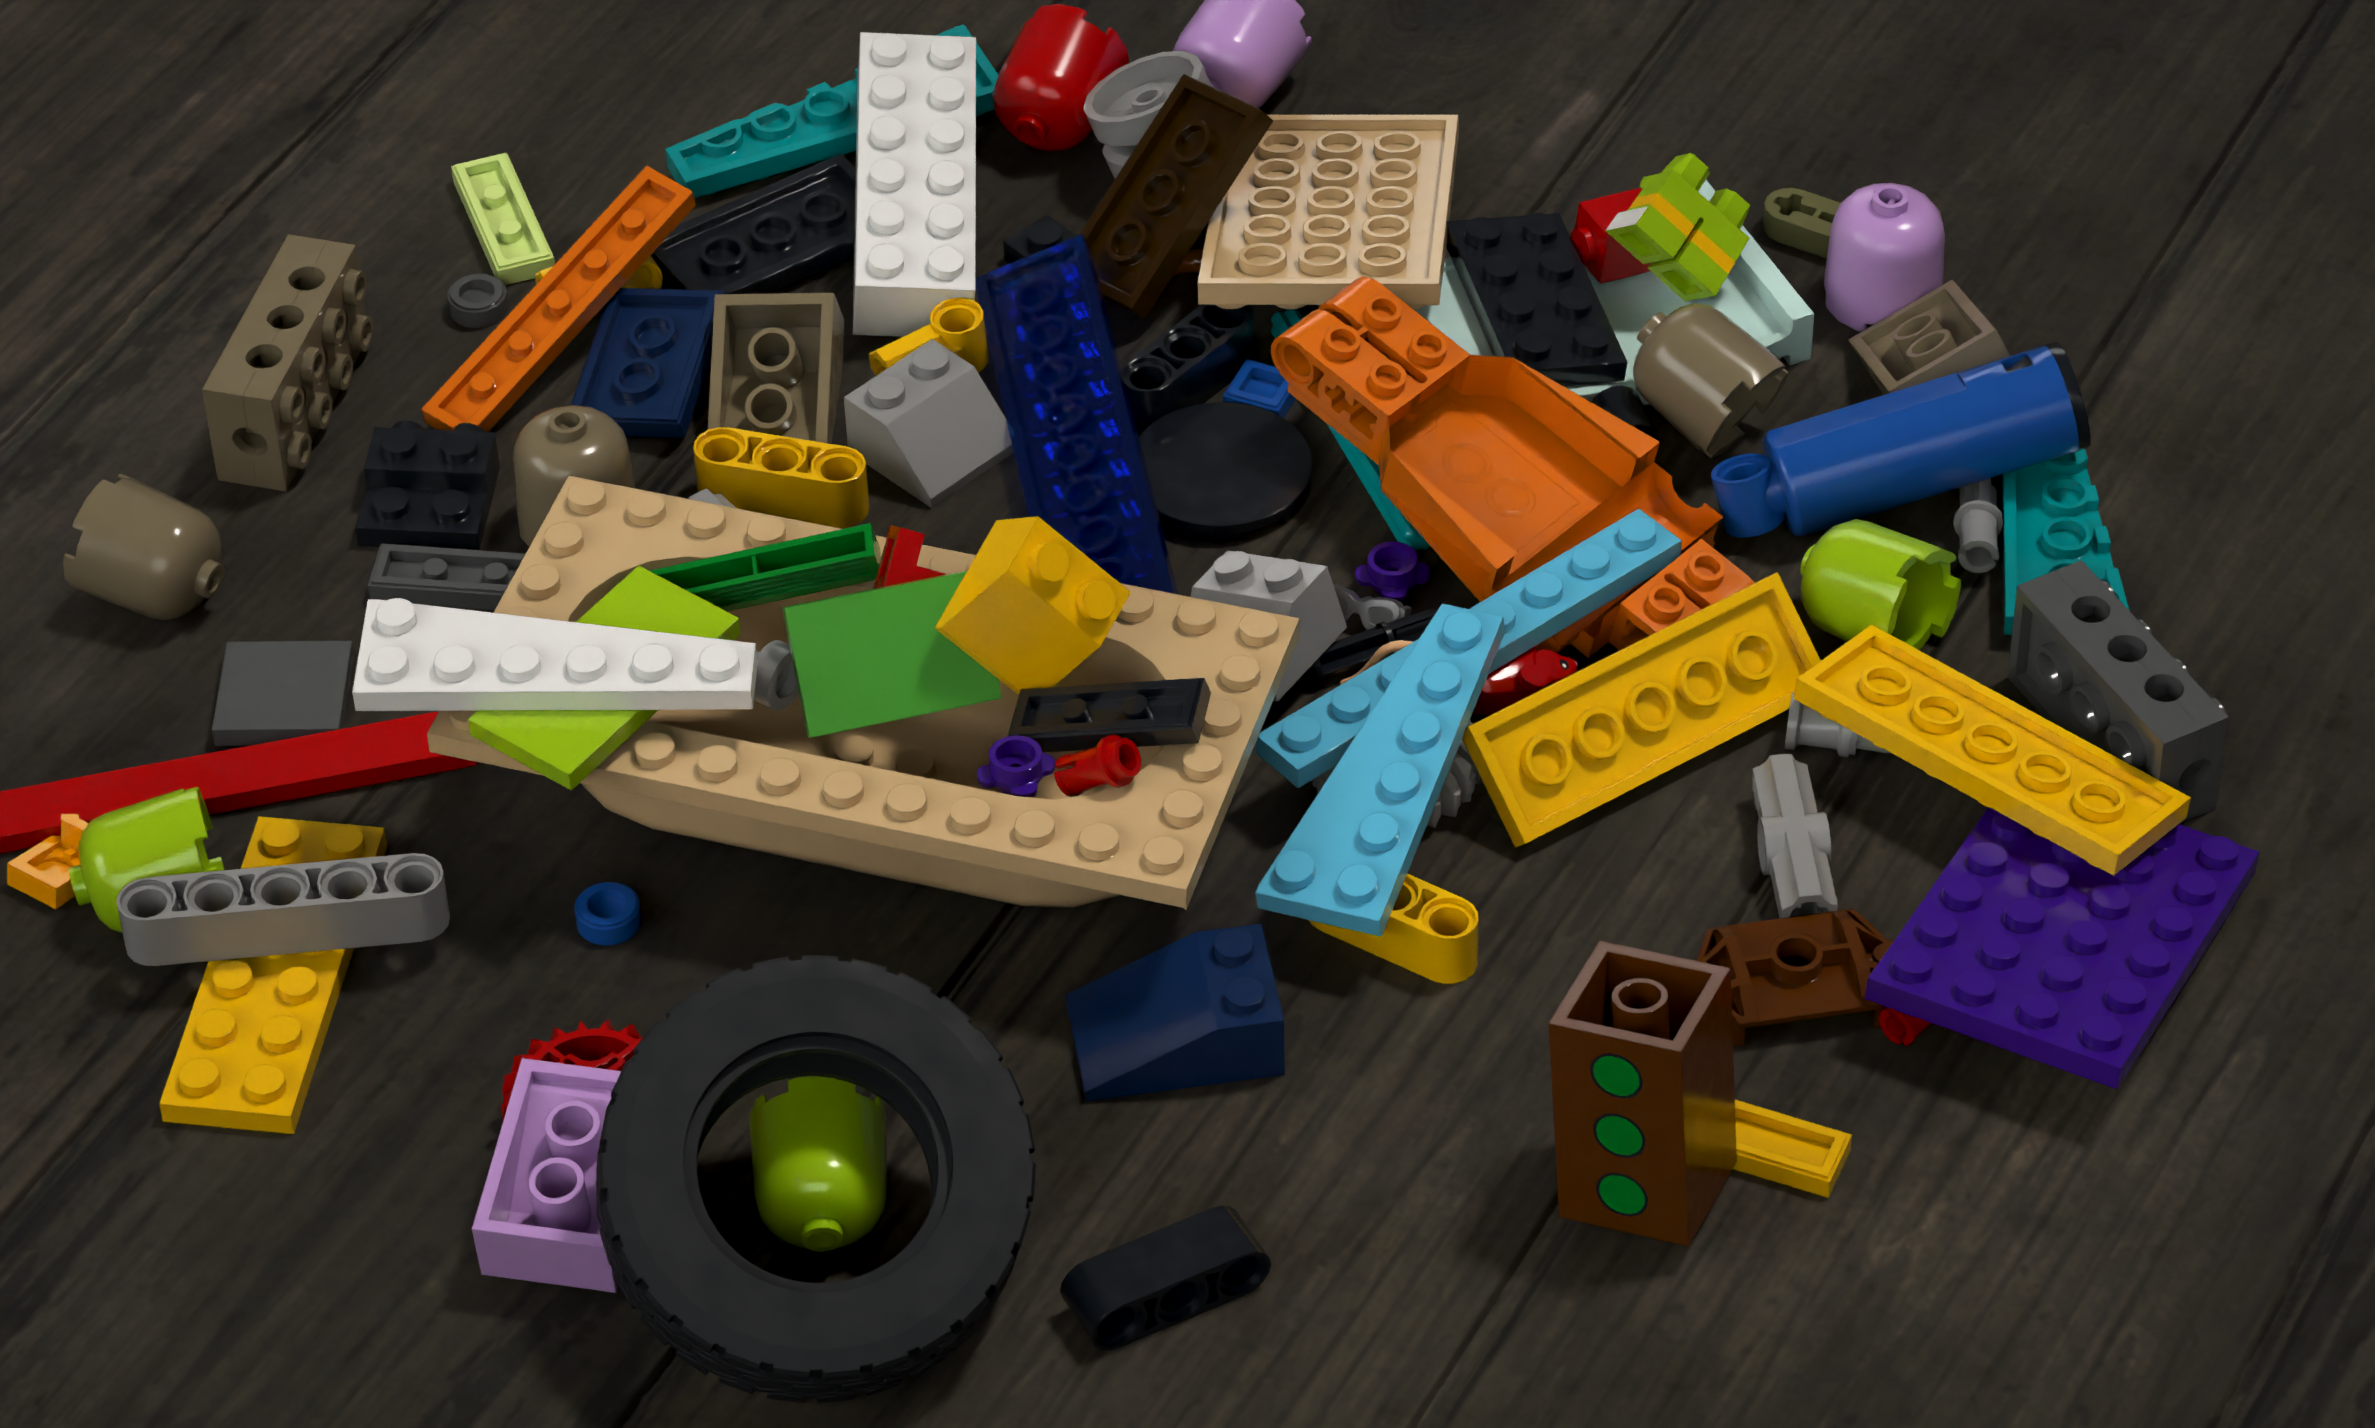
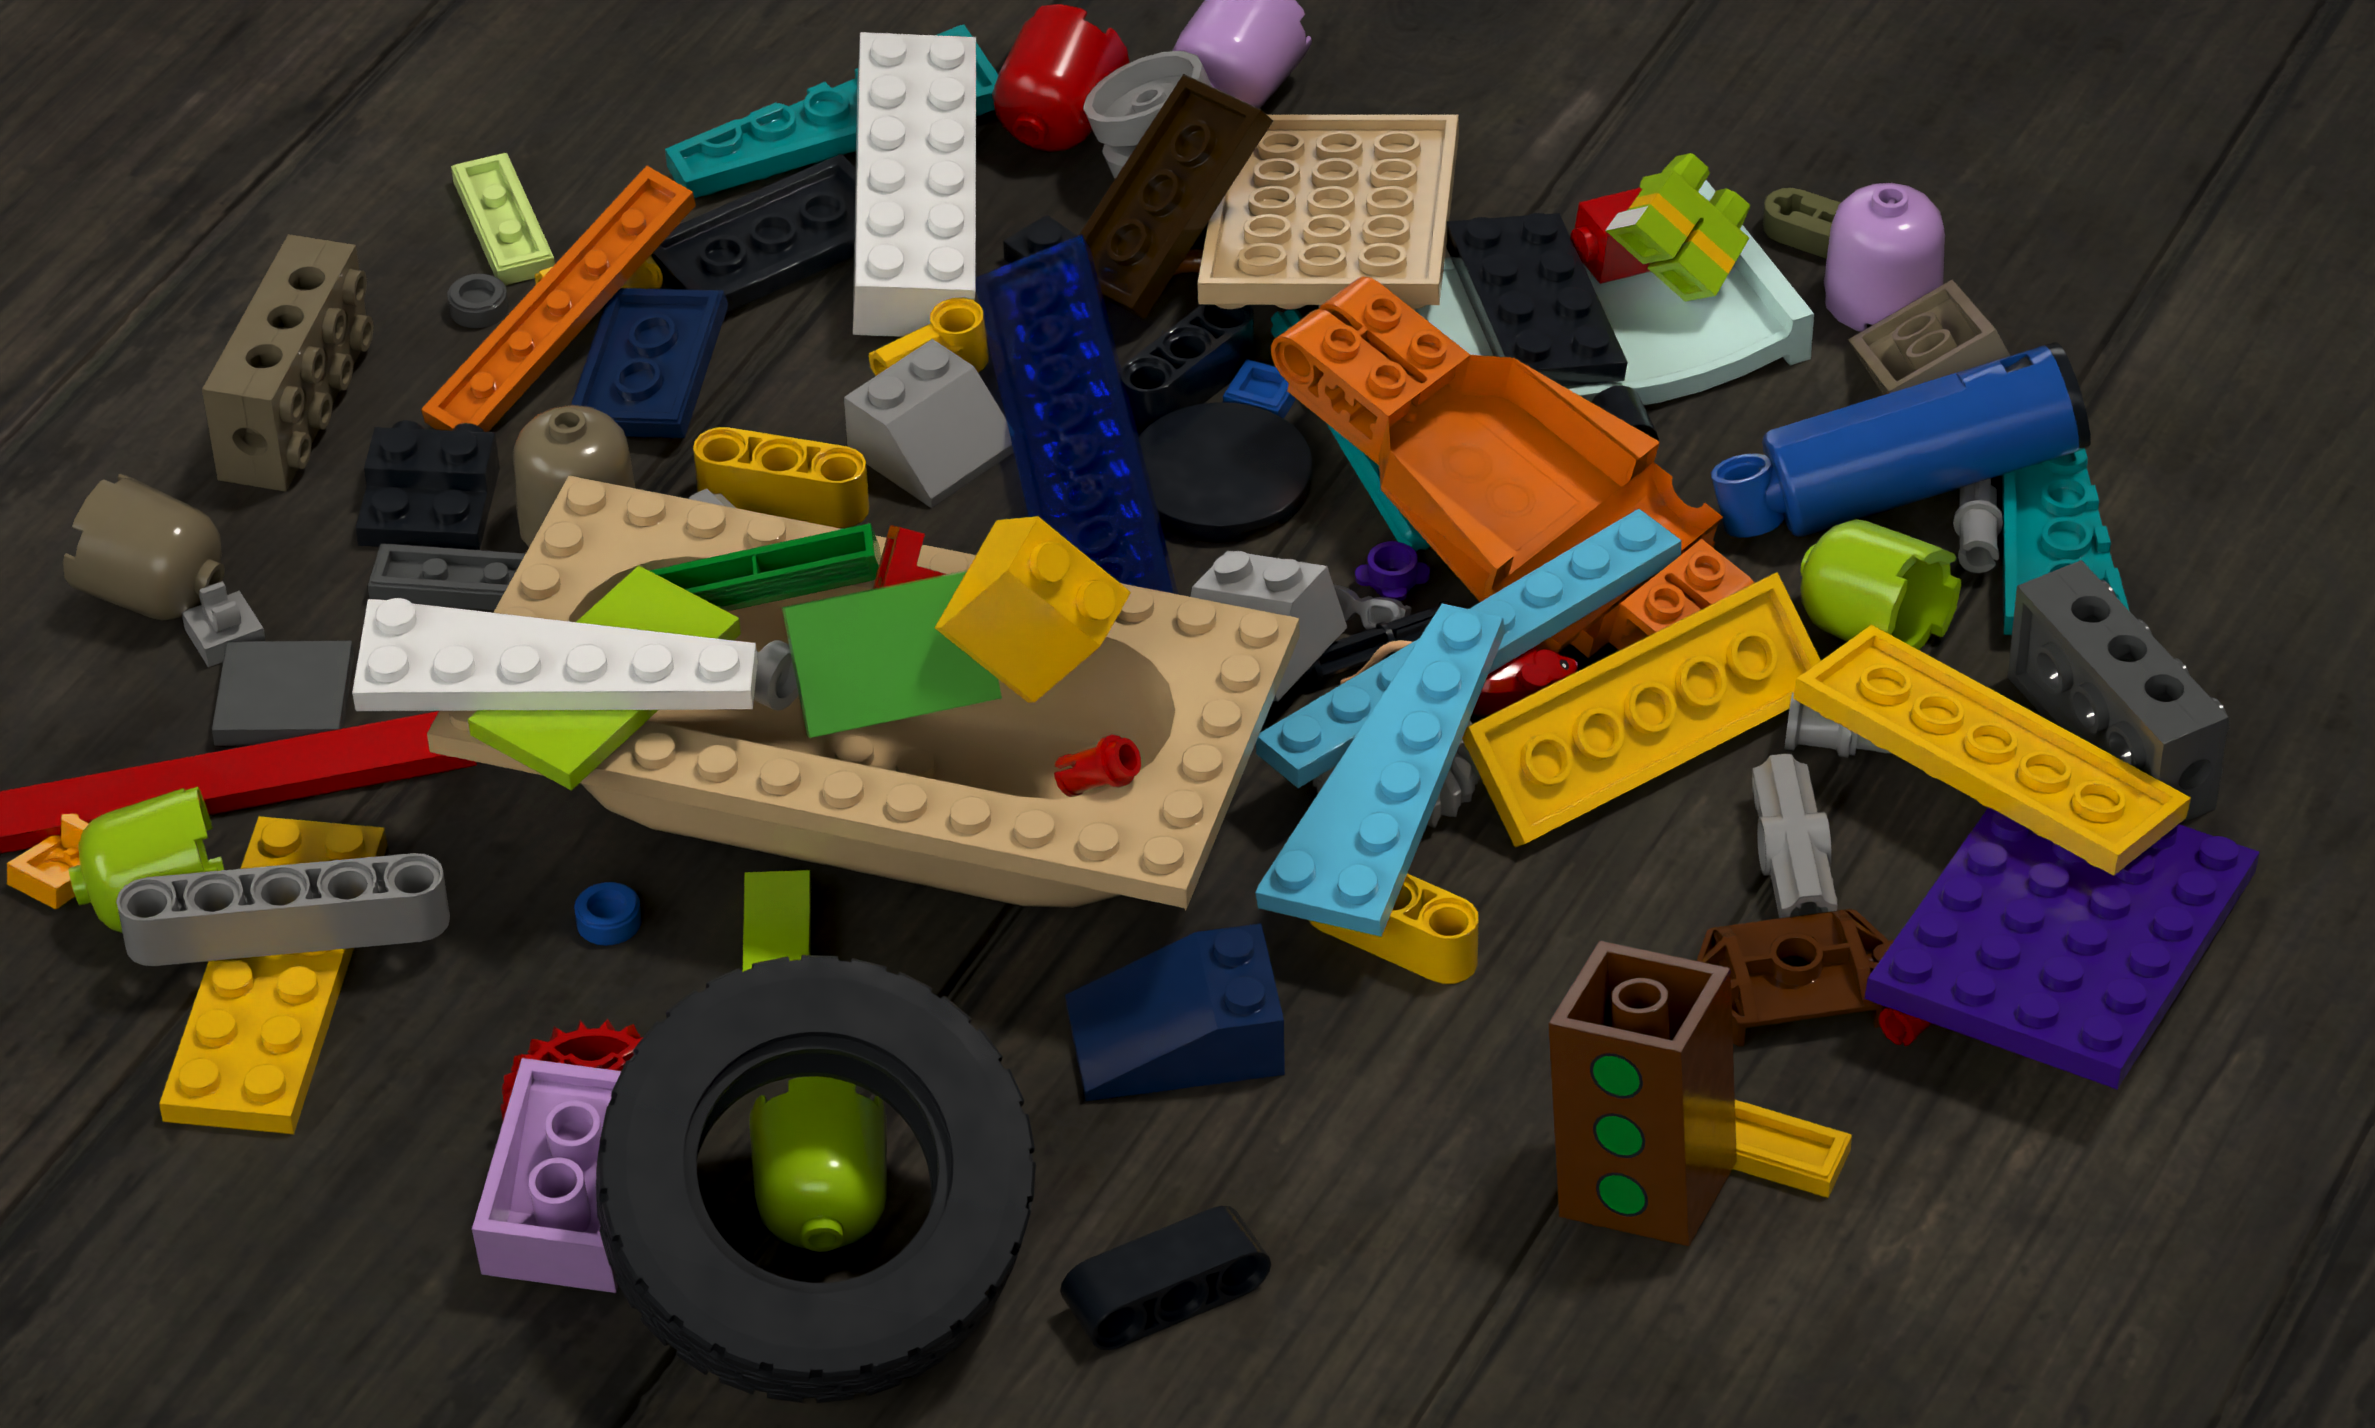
(220, 620): none -> light grey tile
(776, 916): none -> lime tile
(777, 364): dark tan slope -> none
(1016, 766): dark purple plate -> none
(1141, 711): black tile -> none
(1705, 374): dark tan cylinder -> none

